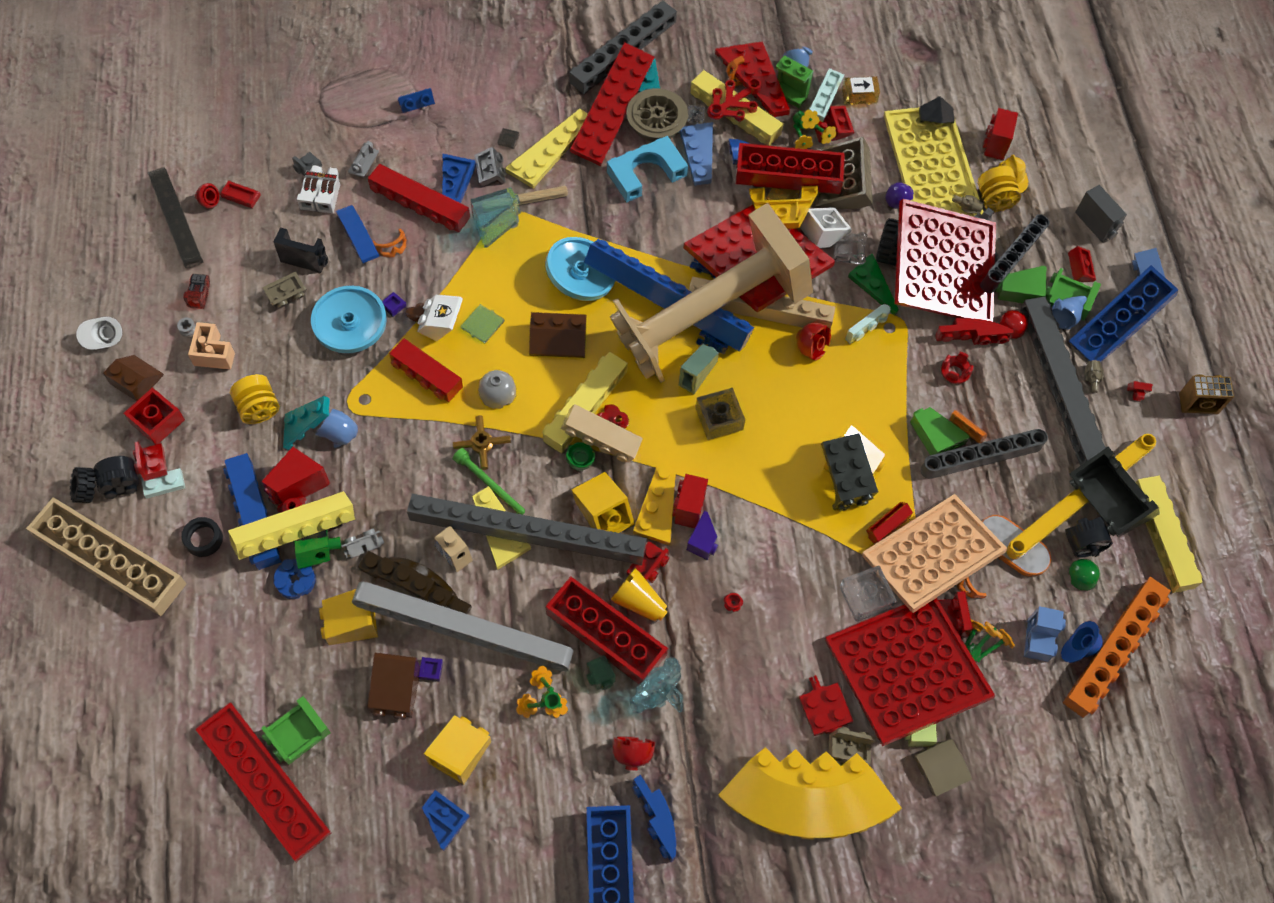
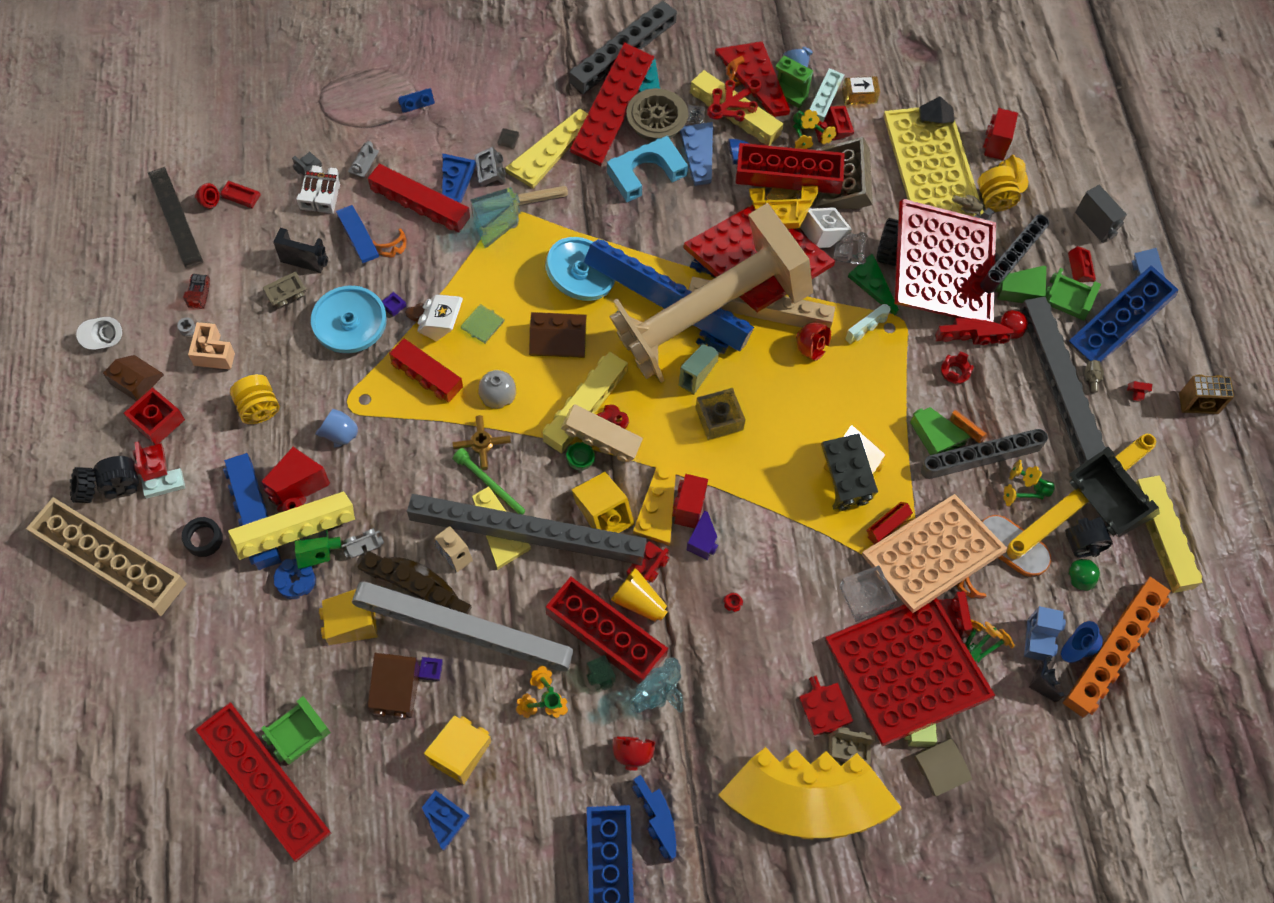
(303, 418): teal wing -> none
(897, 192): dark purple hair -> none
(1030, 476): none -> plant
(1045, 681): none -> black slope
(1068, 311): medium blue hat -> none

